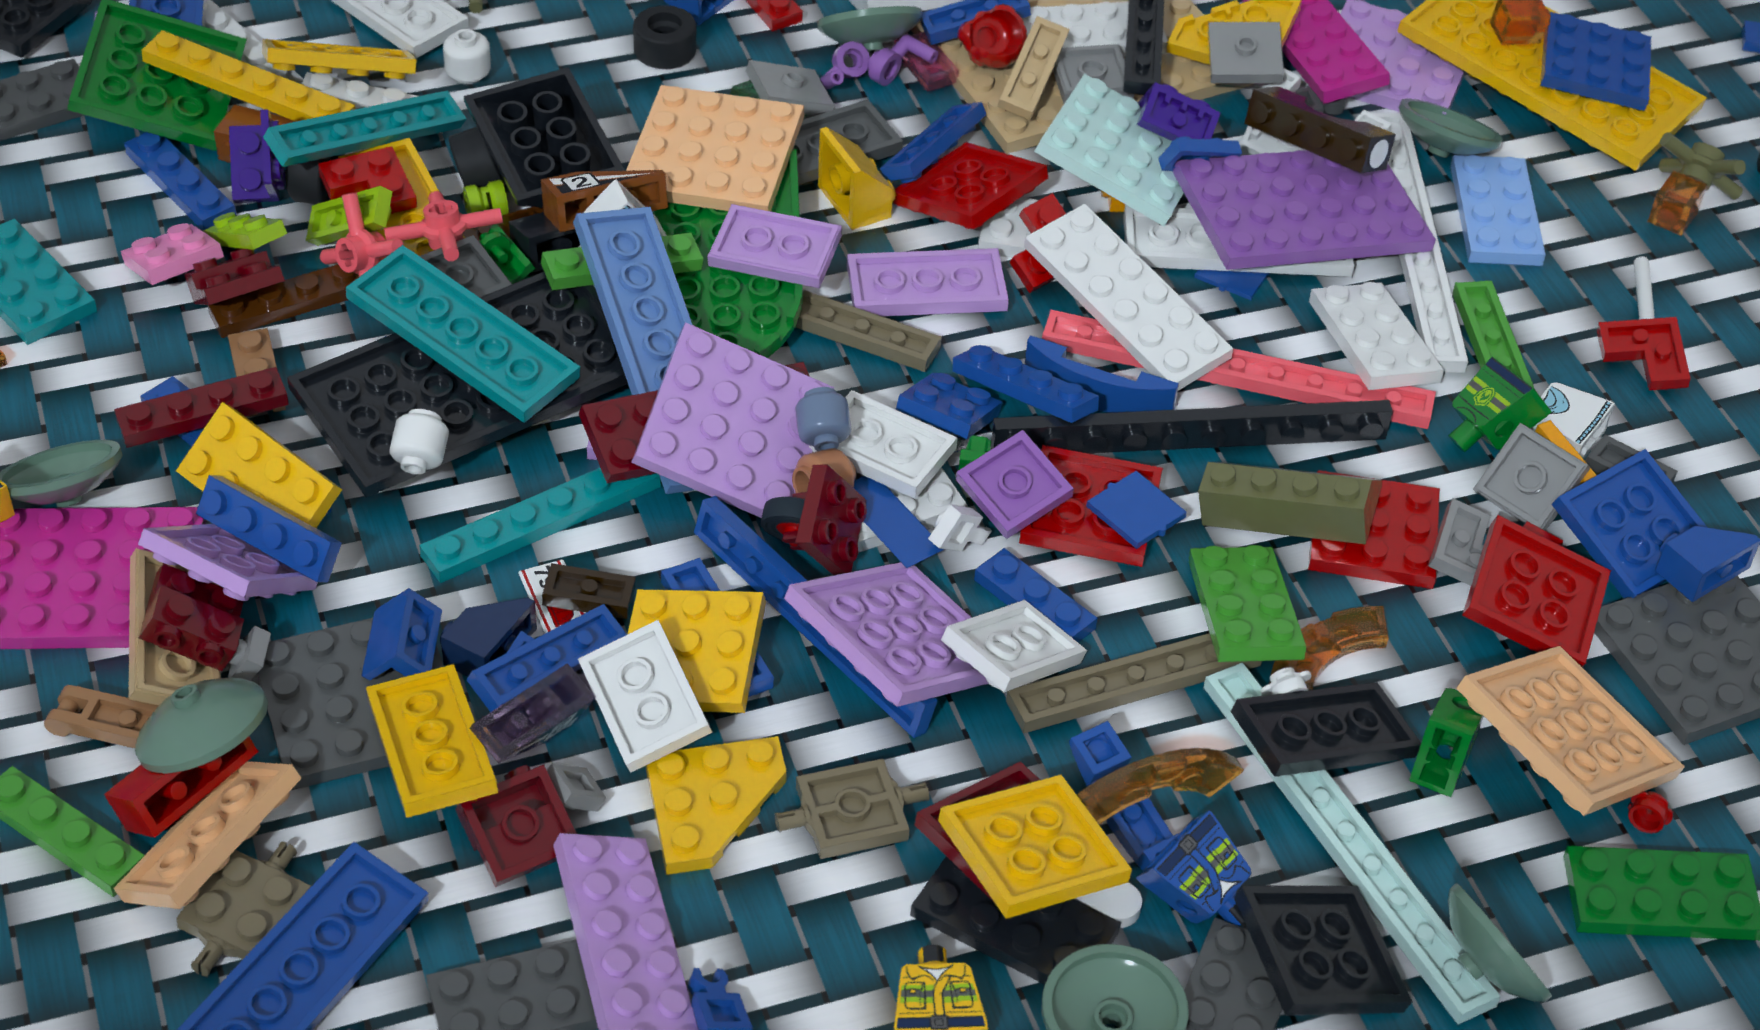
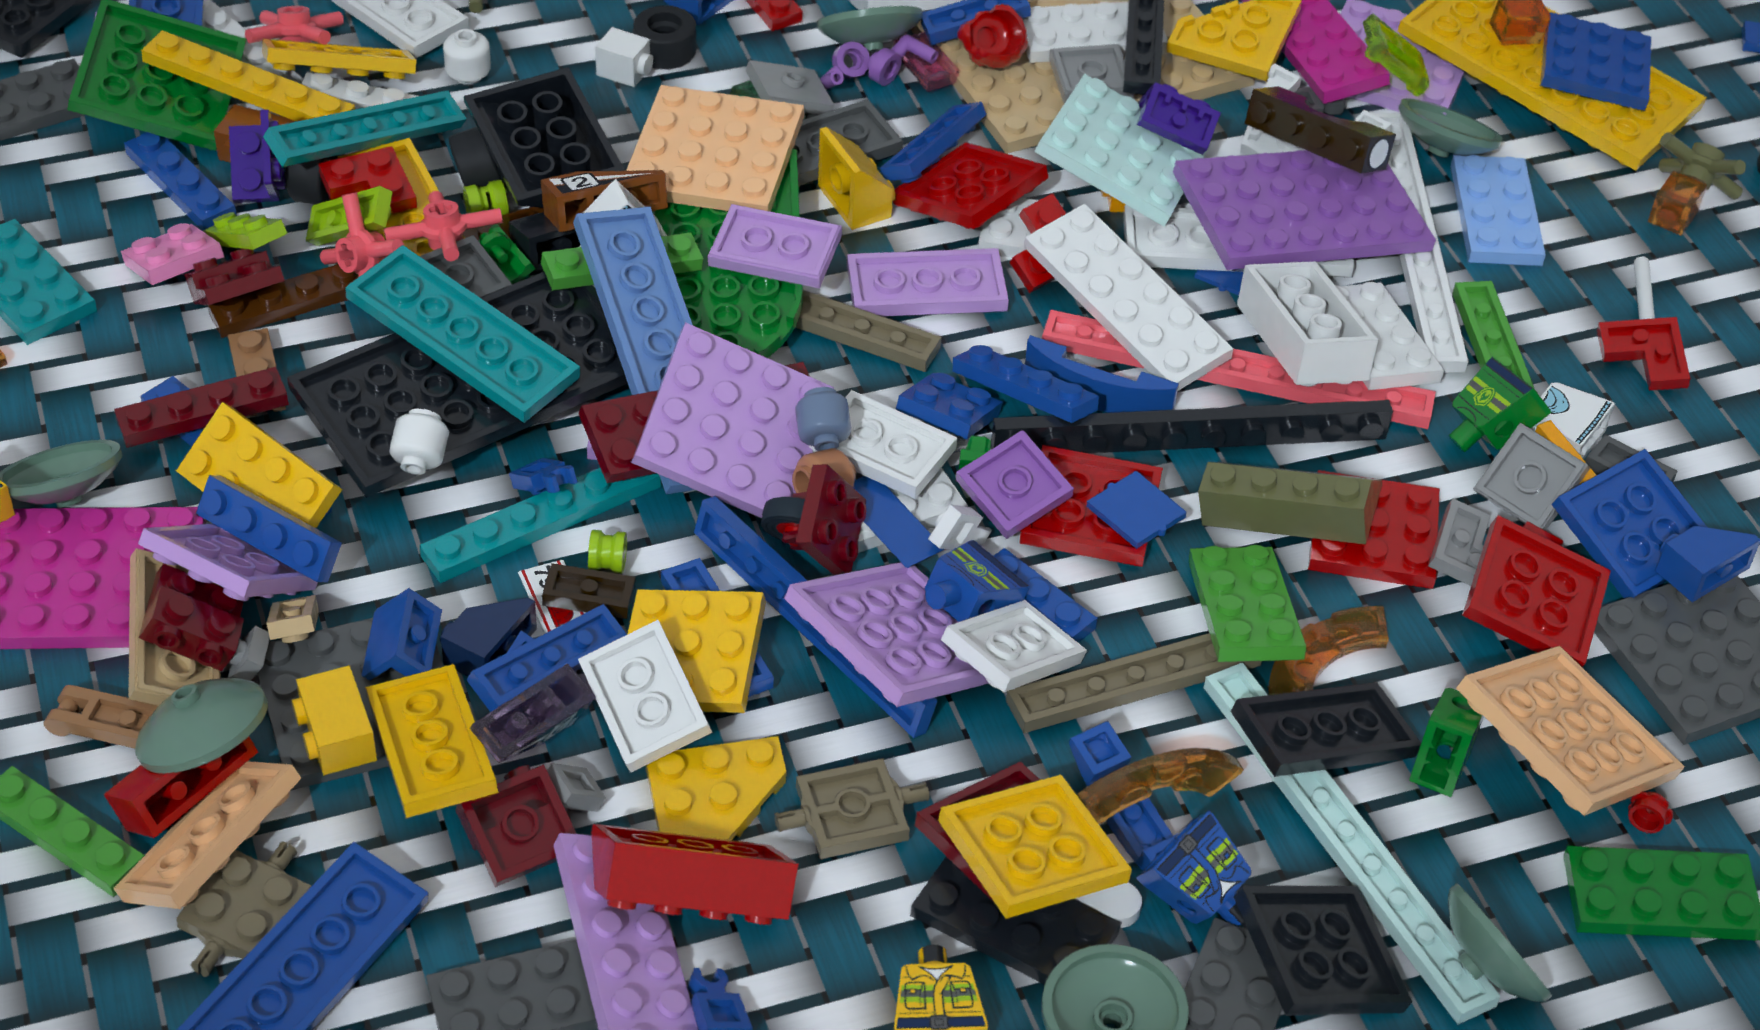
(293, 619): none -> tan plate
(294, 24): none -> coral bar
(335, 720): none -> yellow brick
(542, 476): none -> blue plate
(607, 551): none -> lime wheel
(623, 57): none -> white brick
(692, 874): none -> red slope
(972, 583): none -> blue torso
(1033, 68): tan plate -> none
(1187, 148): blue plate -> none
(1245, 52): light grey plate -> none
(1286, 681): white plate -> none
(1307, 323): none -> white brick
(1395, 54): none -> clear neon green plate

